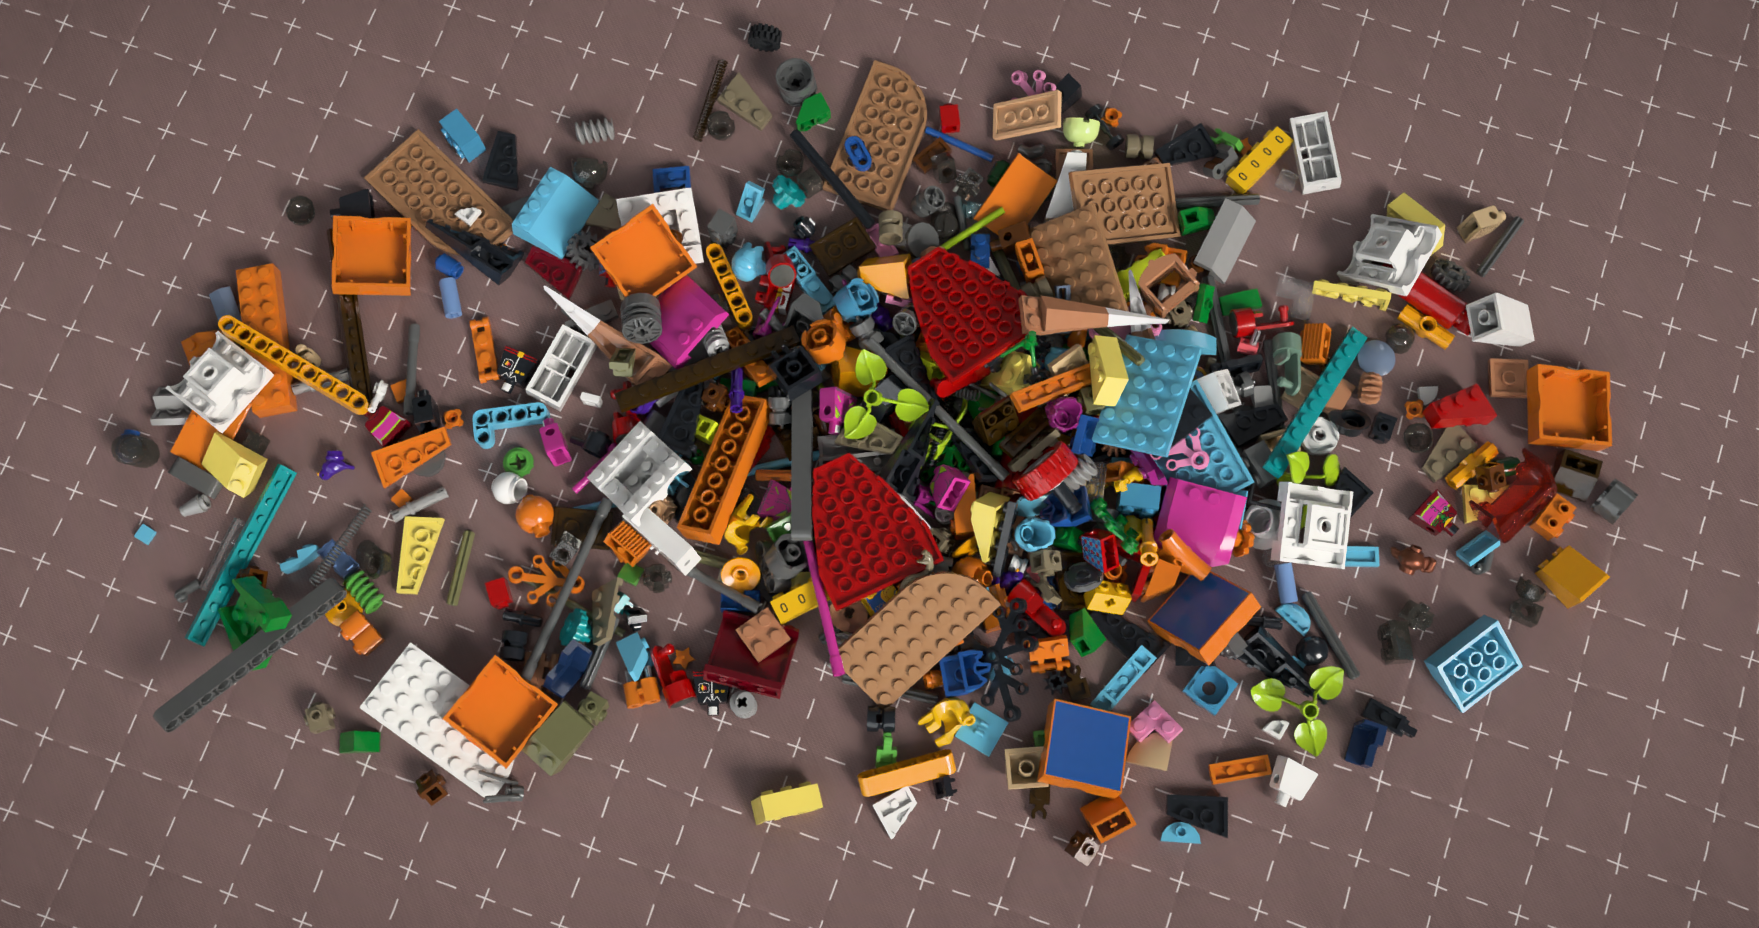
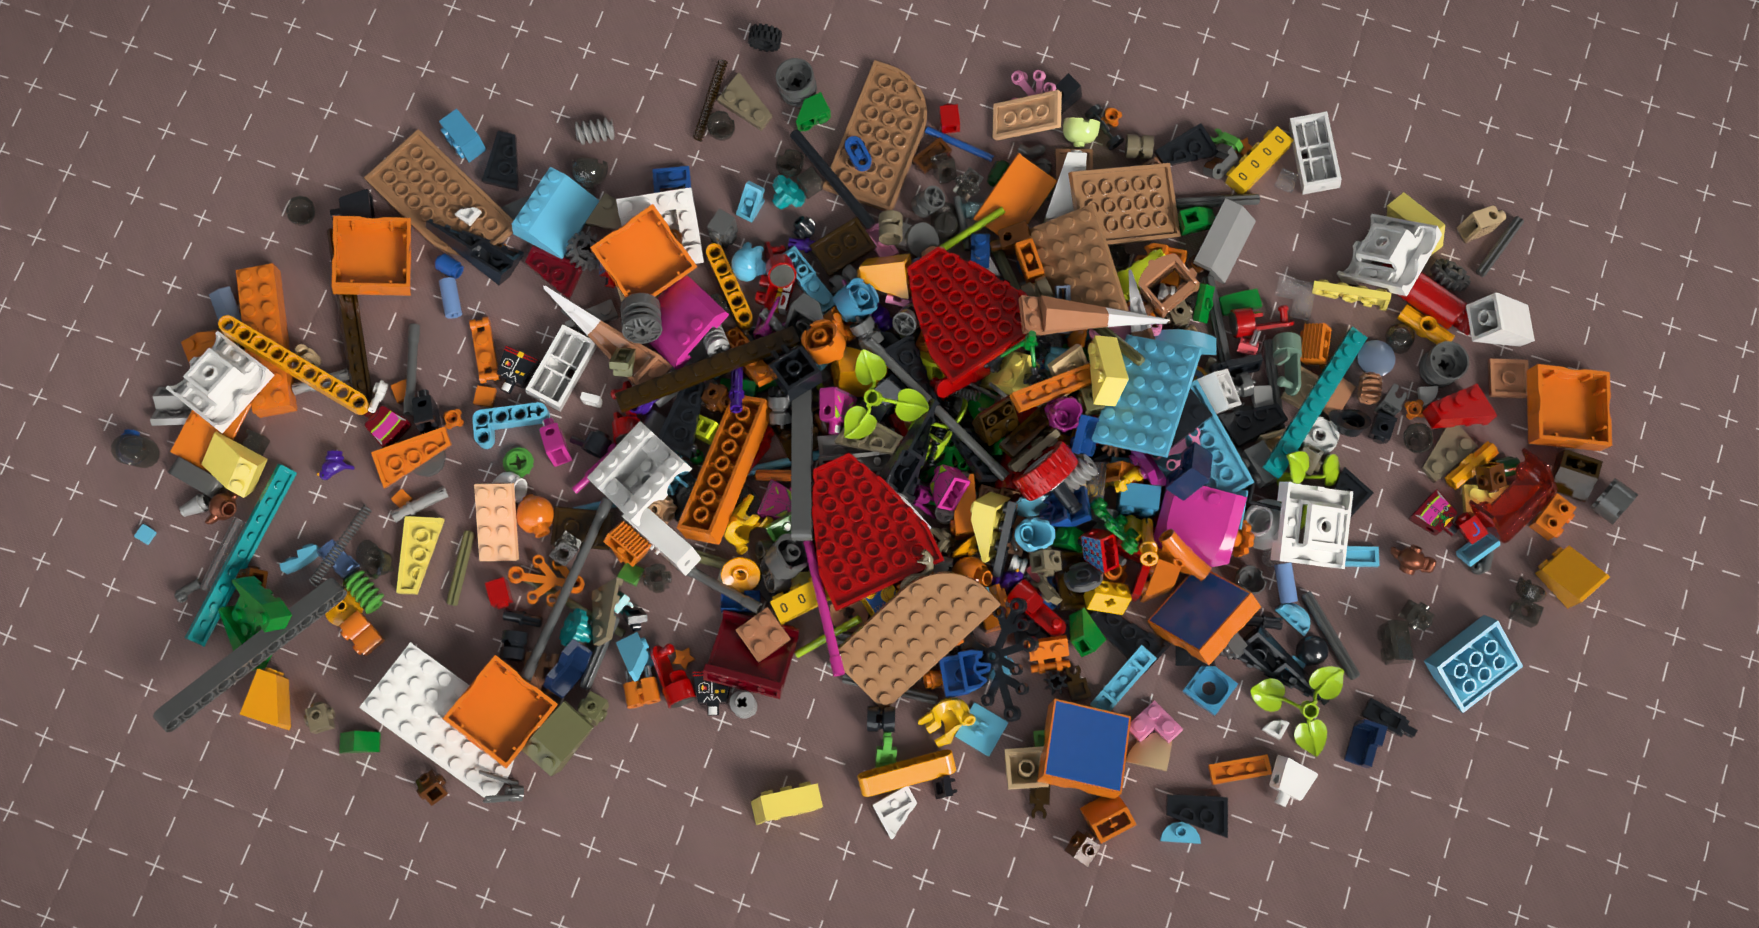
(222, 507): none -> copper piece
(269, 699): none -> light orange slope
(485, 396): none -> orange tile
(496, 521): none -> light nougat plate
(821, 640): none -> lime bar
(1192, 472): none -> dark blue panel
(1250, 579): none -> dark grey hair
(1314, 458): none -> dark tan brick
(1390, 403): none -> dark grey hinge
(1444, 364): none -> dark grey wheel
(1471, 527): none -> red brick

